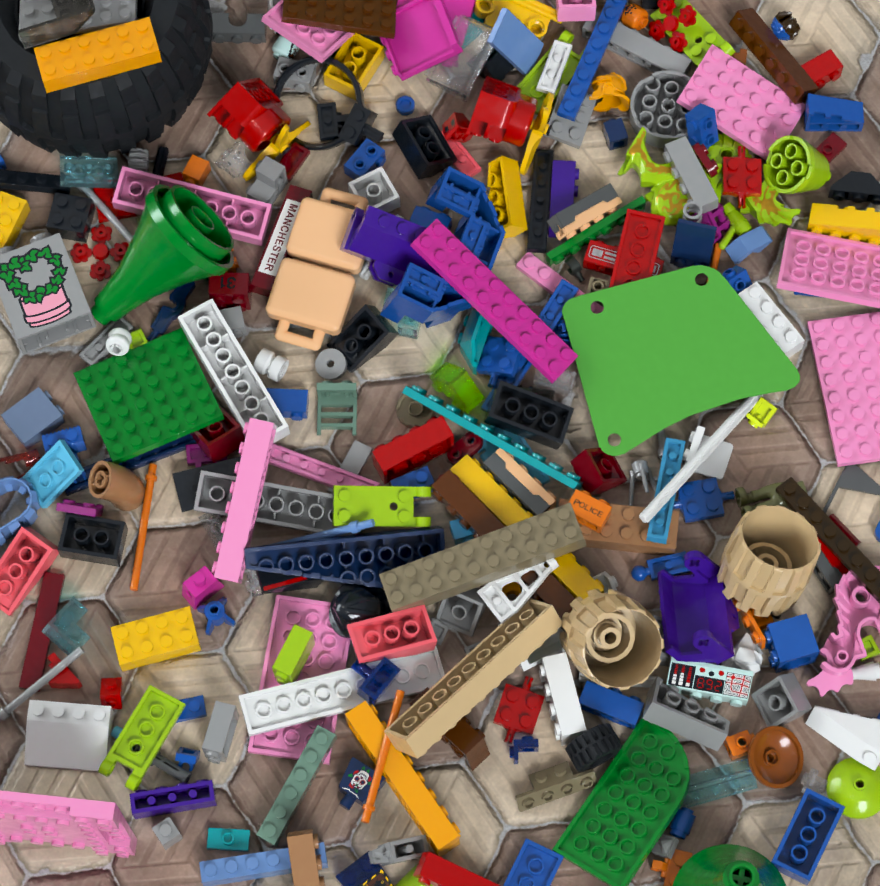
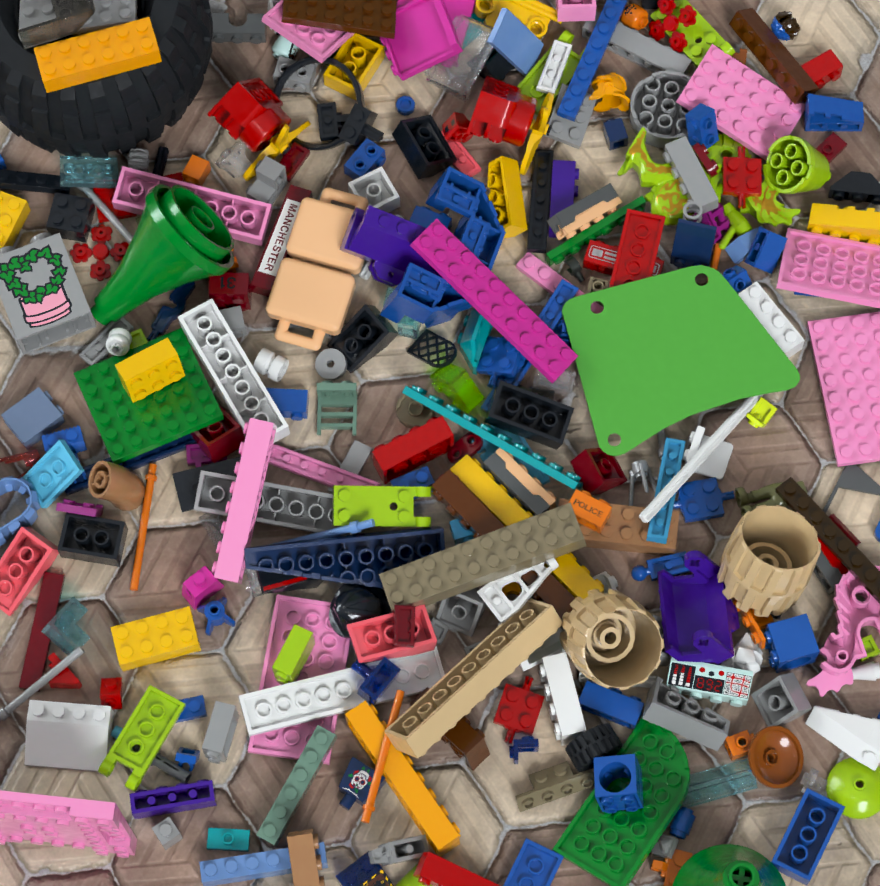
(150, 370): none -> yellow brick
(404, 626): none -> dark red plate
(434, 336): none -> black window
(613, 767): none -> blue brick
(765, 250): none -> blue brick

